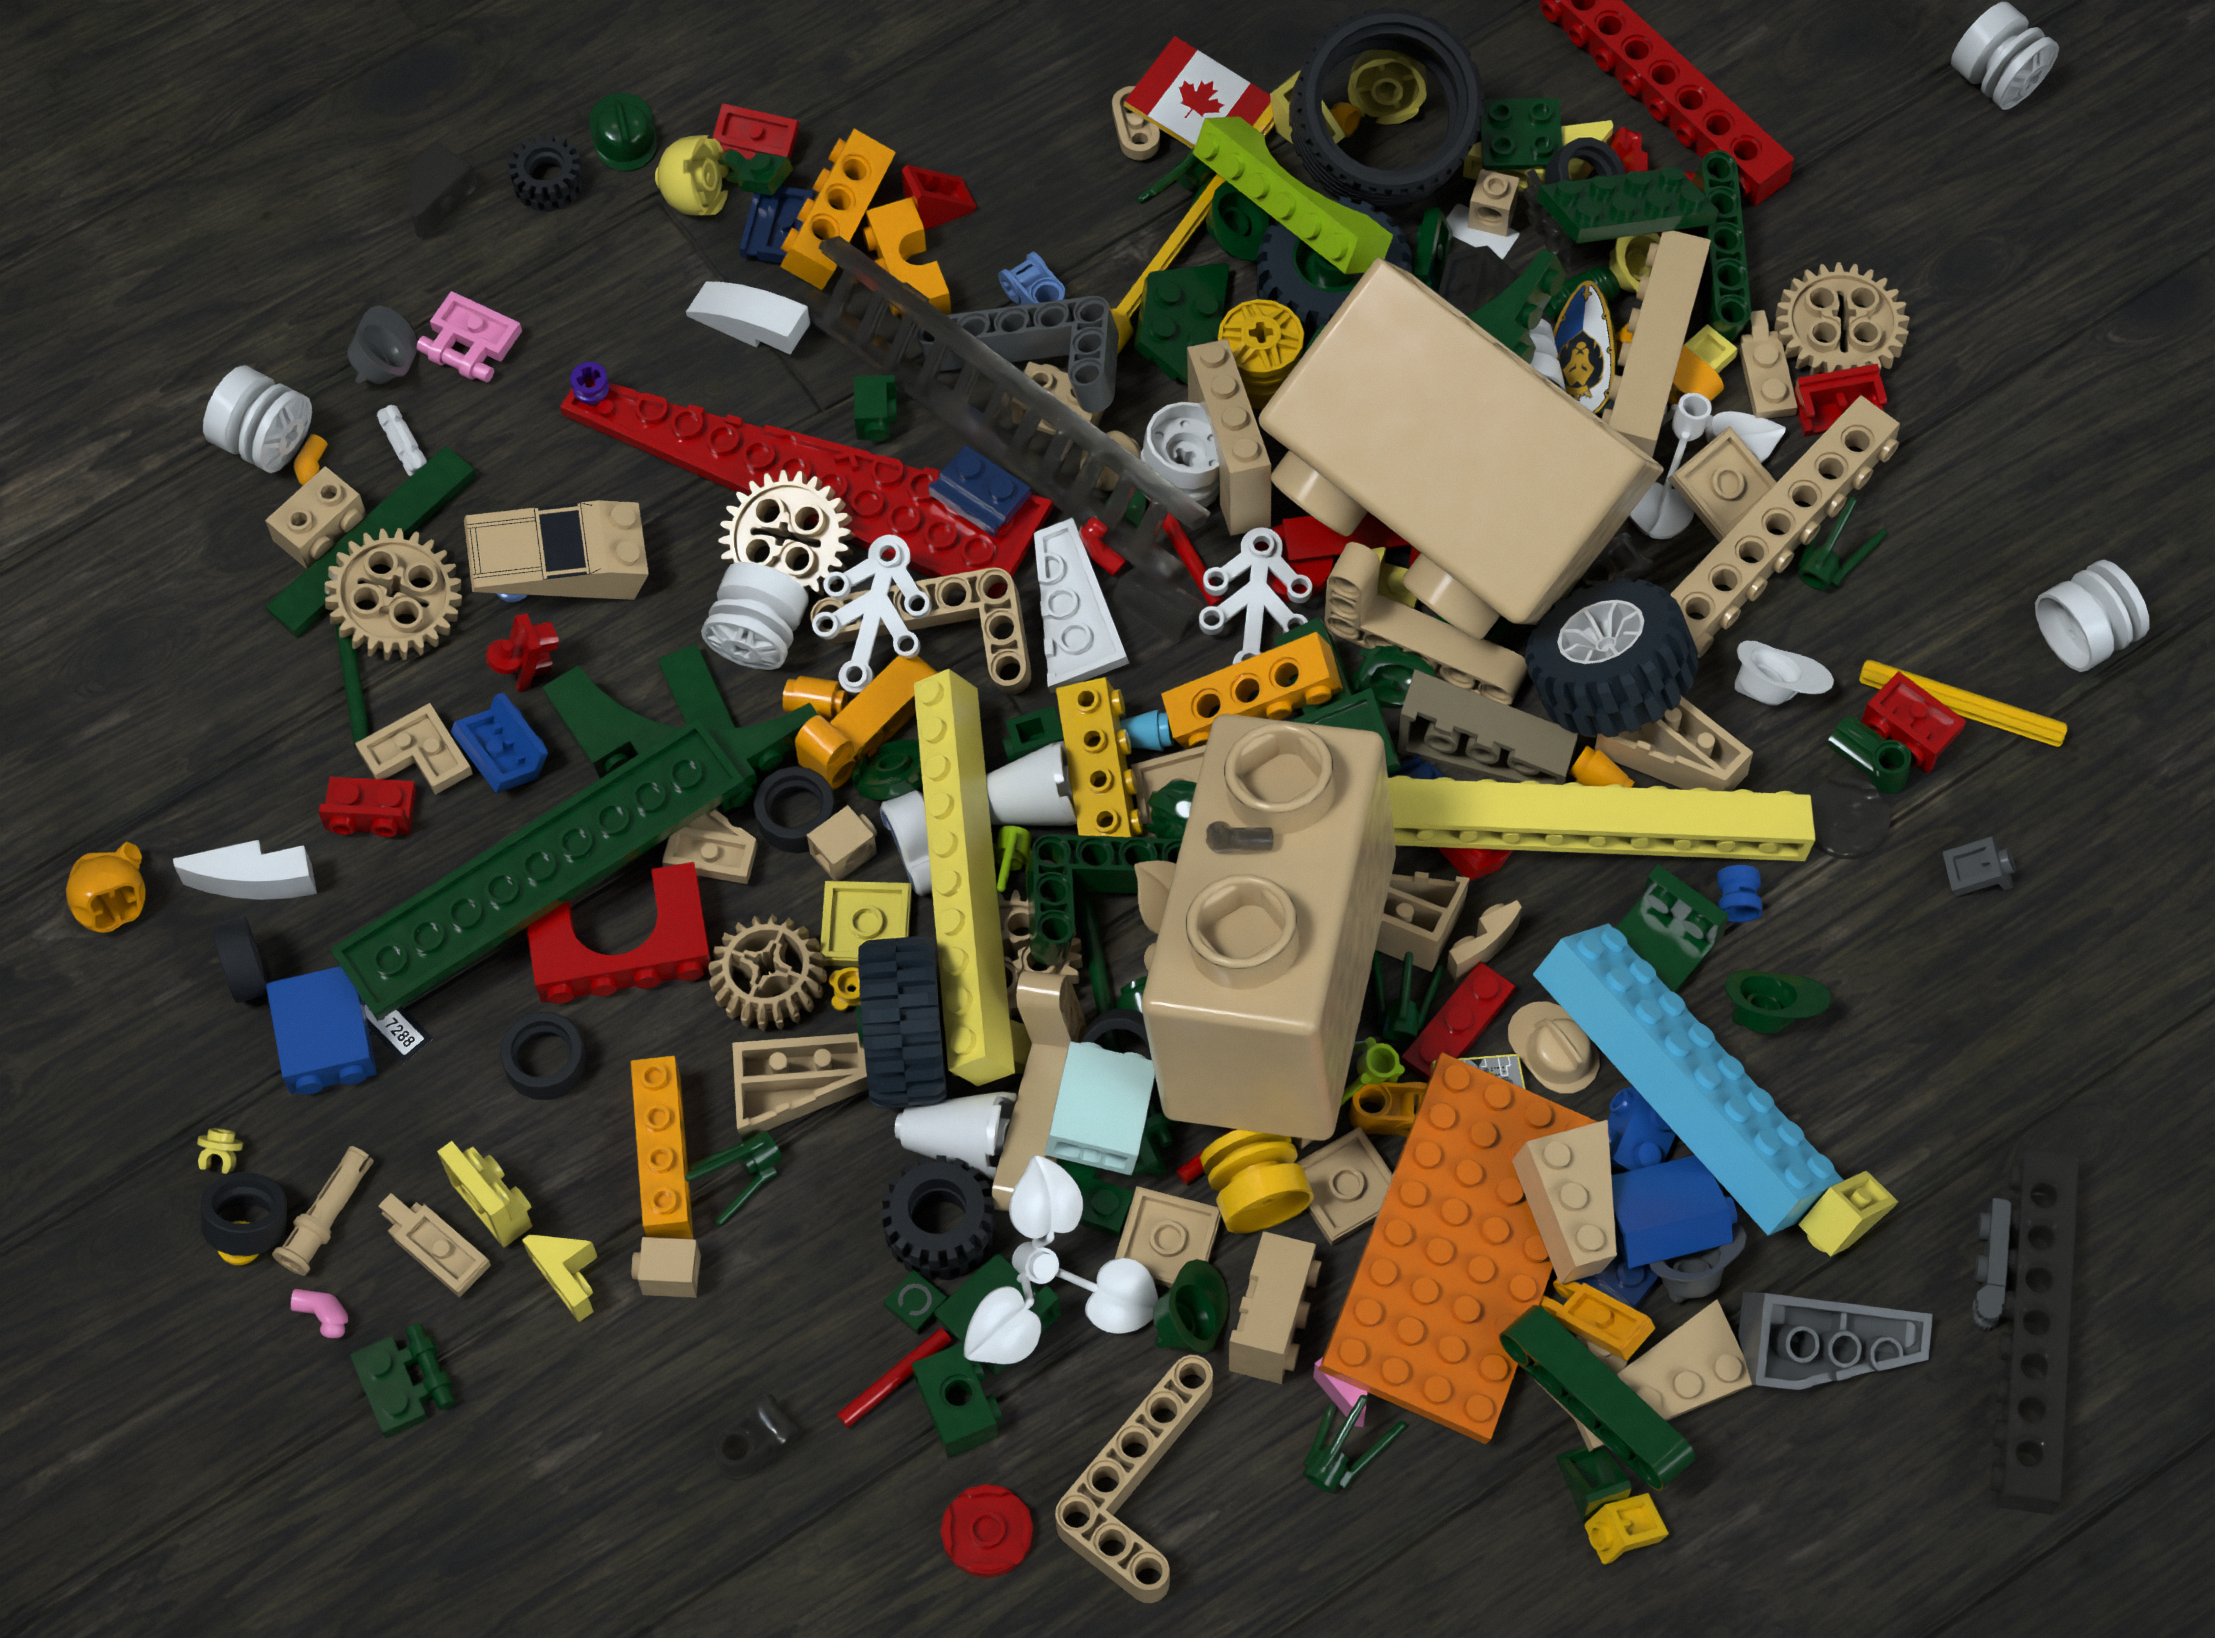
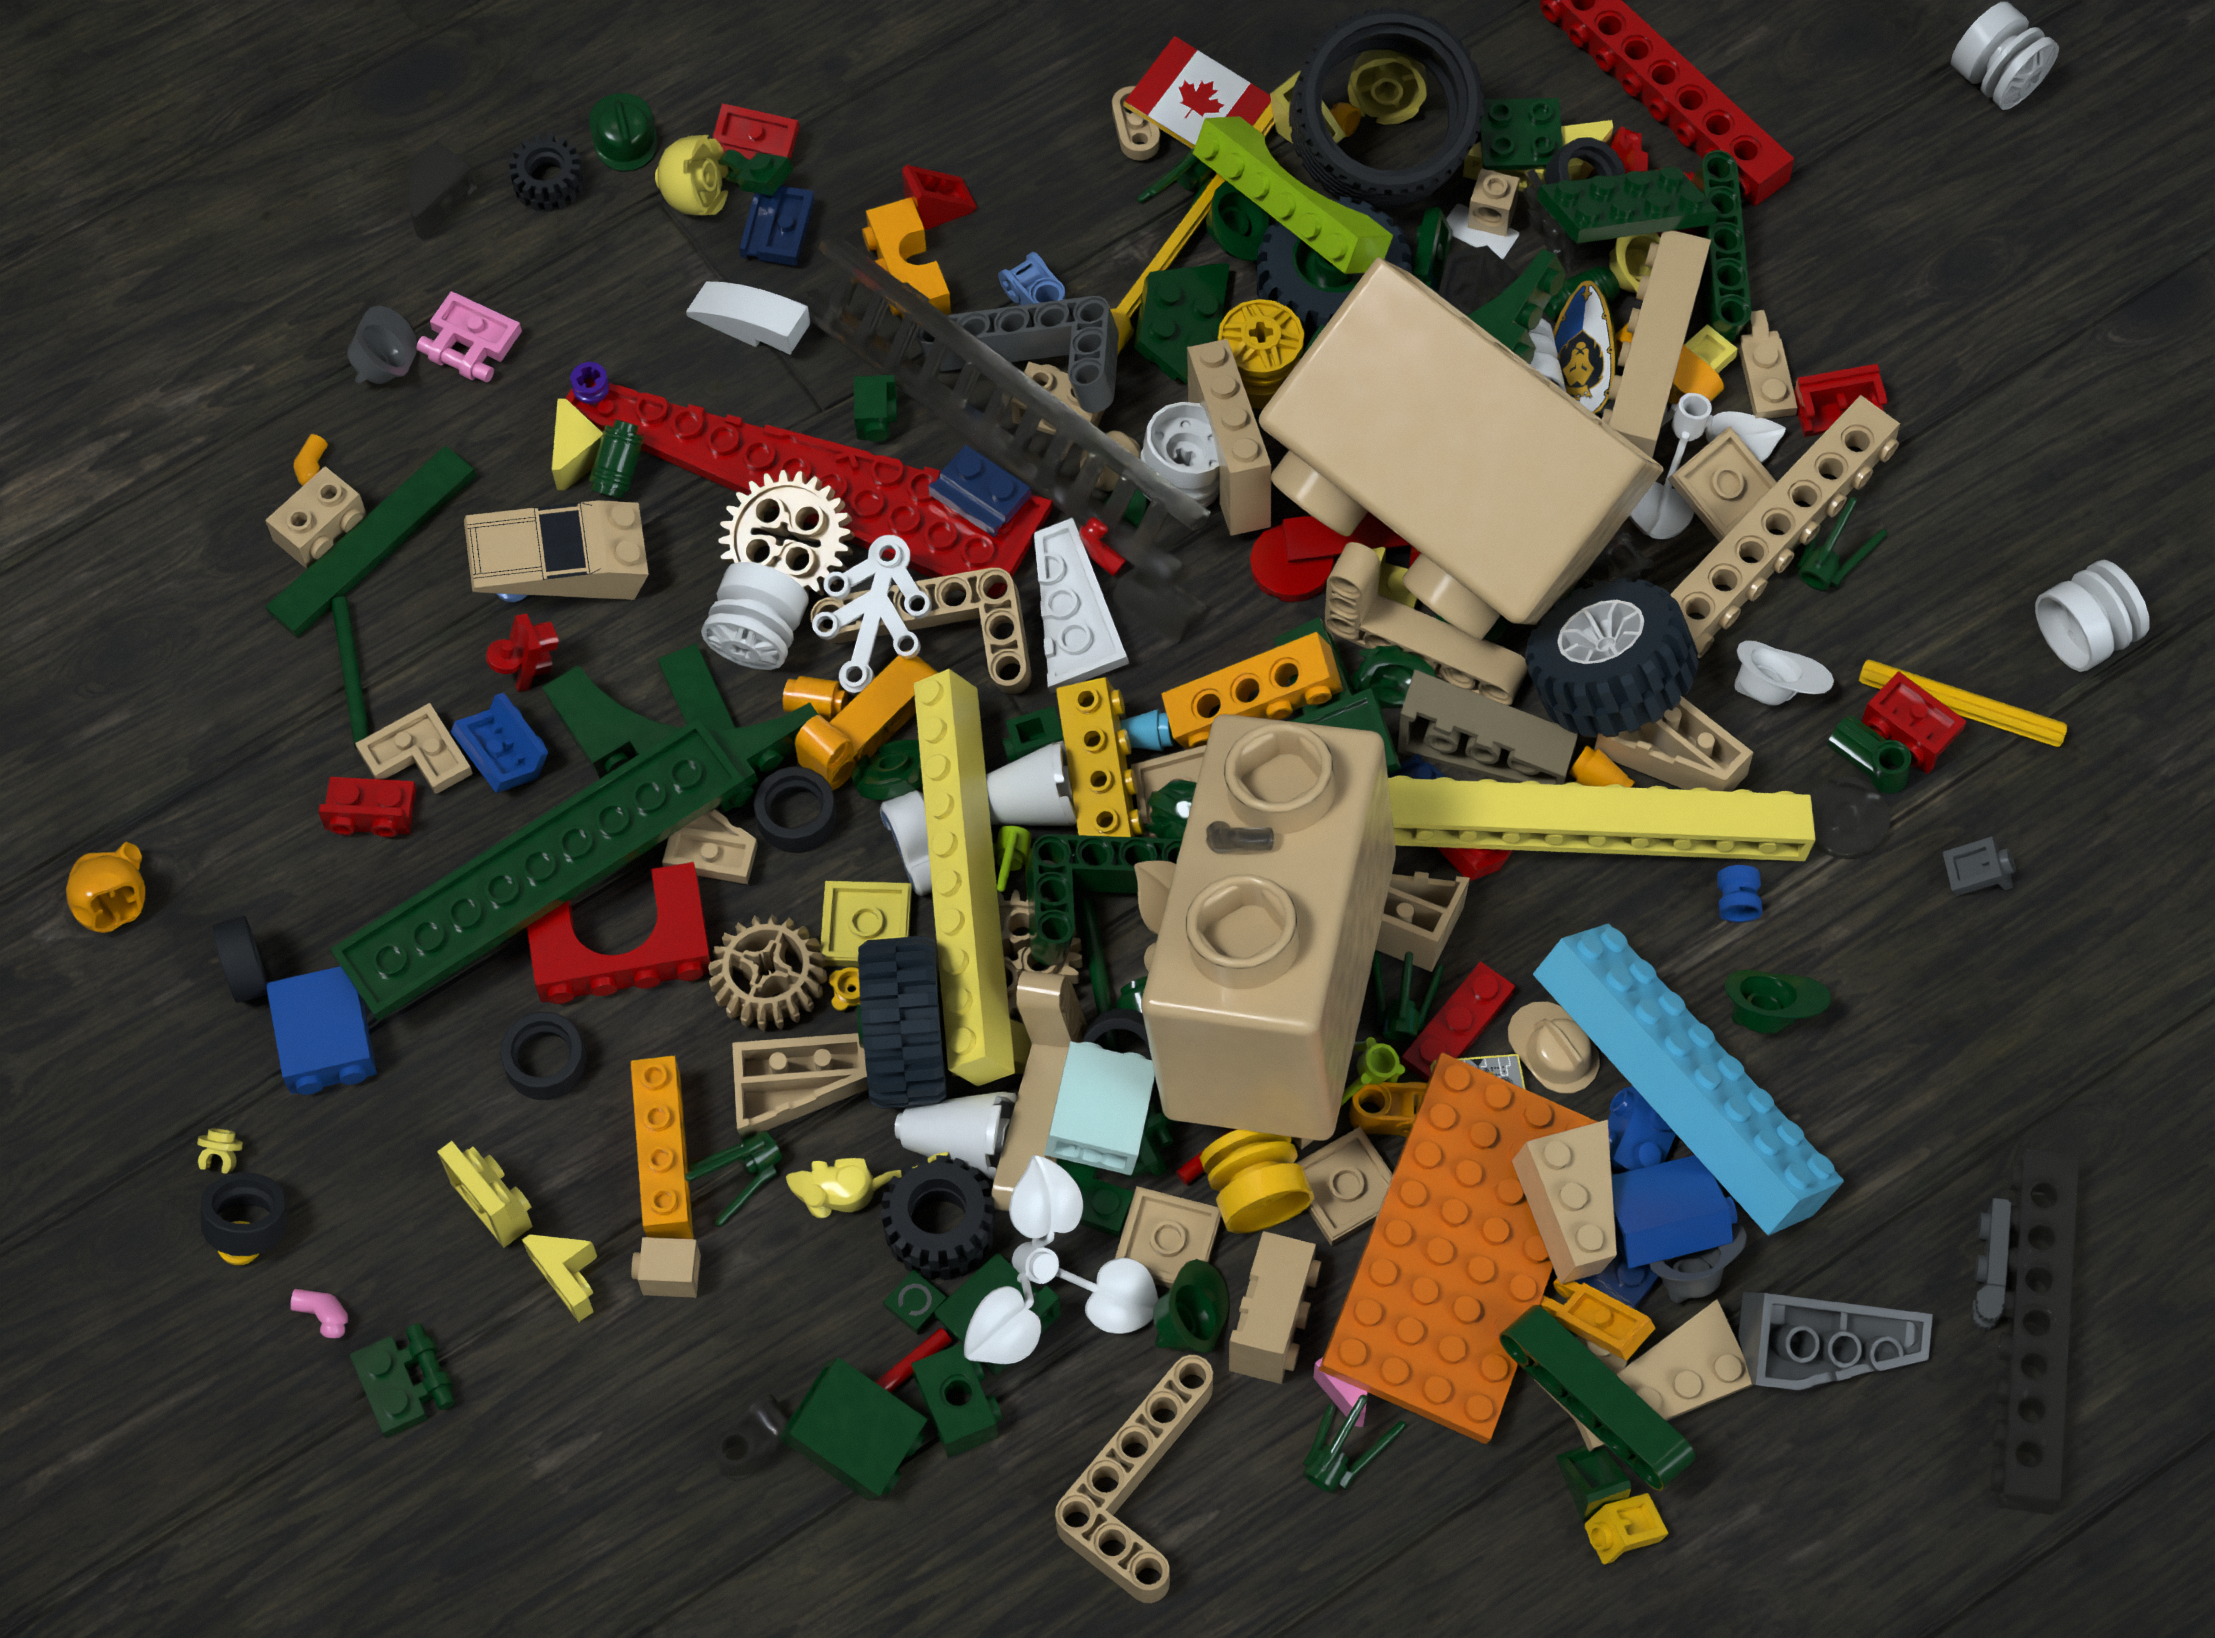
(249, 872): white slope -> none
(257, 419): white wheel -> none
(313, 1227): tan pin -> none
(378, 625): tan gear -> none
(399, 1033): sticker -> none
(401, 439): white axle -> none
(434, 1244): tan hinge -> none
(574, 445): none -> light yellow slope
(616, 459): none -> dark green head
(839, 1187): none -> light yellow animal
(843, 843): tan brick -> none
(854, 1429): none -> dark green brick
(867, 164): light orange brick -> none
(987, 1531): red tile -> none
(1189, 557): red bar -> none
(1255, 594): white plant -> none
(1493, 932): tan slope -> none
(1672, 927): dark green bracket -> none
(1803, 323): tan gear -> none
(1846, 1213): light yellow slope -> none

